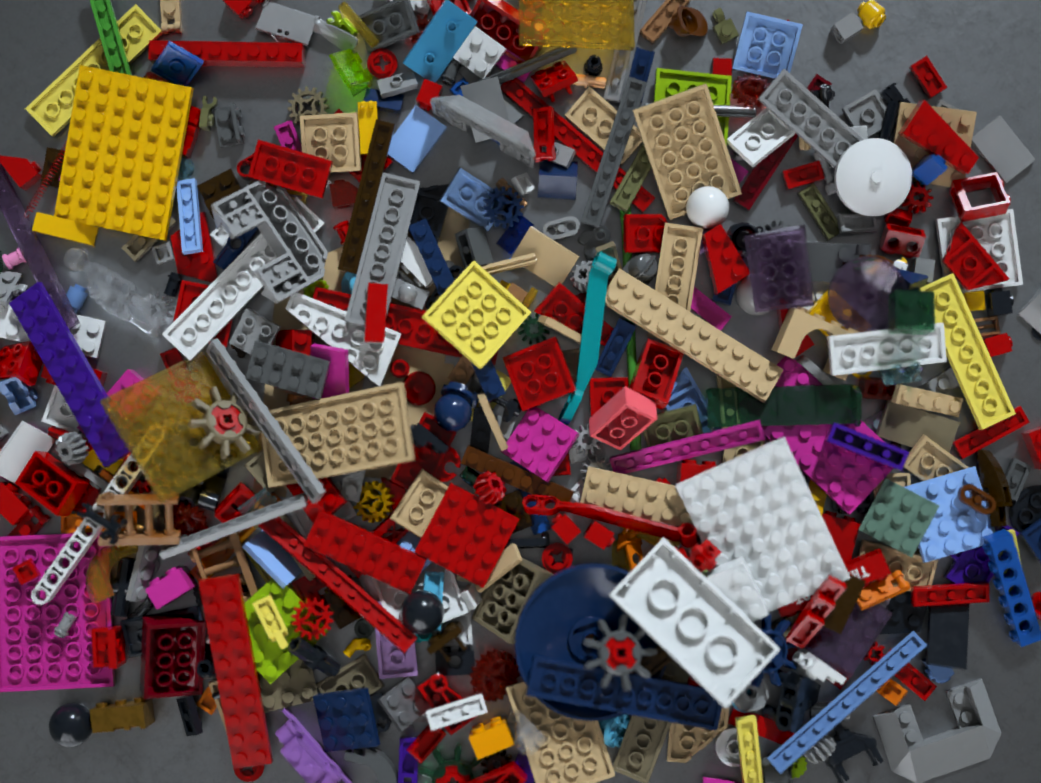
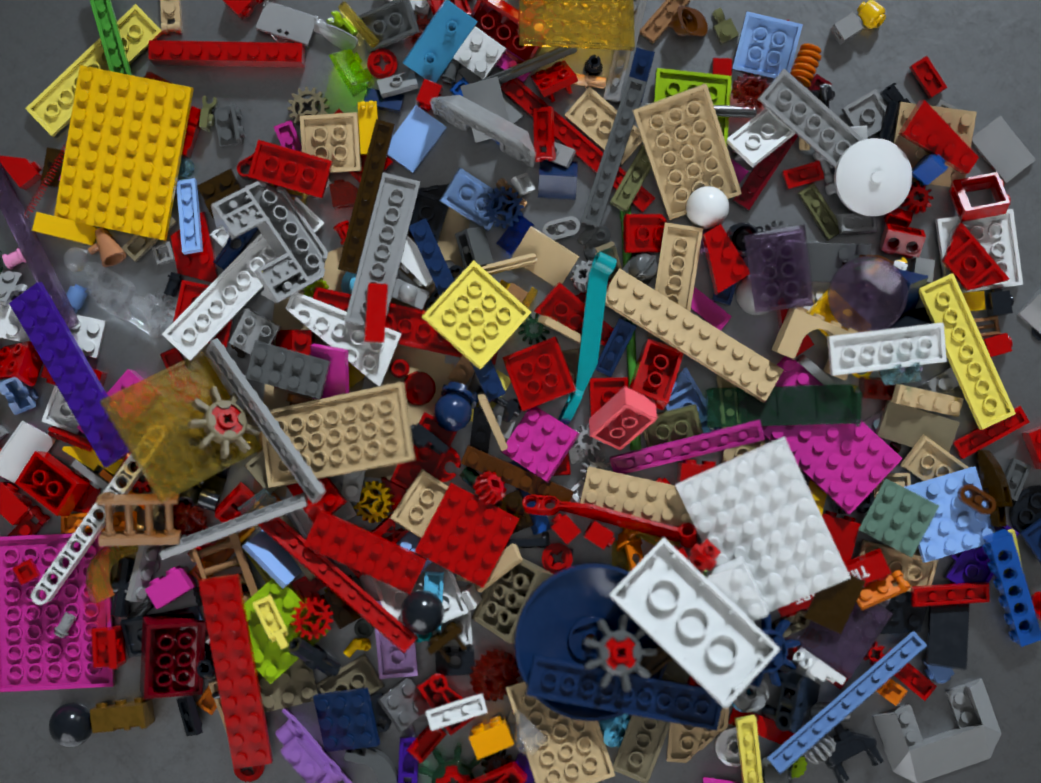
(71, 448): light grey gear -> none
(109, 249): none -> nougat piece
(112, 527): black bar -> none
(177, 65): blue tile -> none
(805, 63): none -> orange piece
(815, 612): red slope -> none
(866, 446): dark purple brick -> none
(911, 312): clear green brick -> none

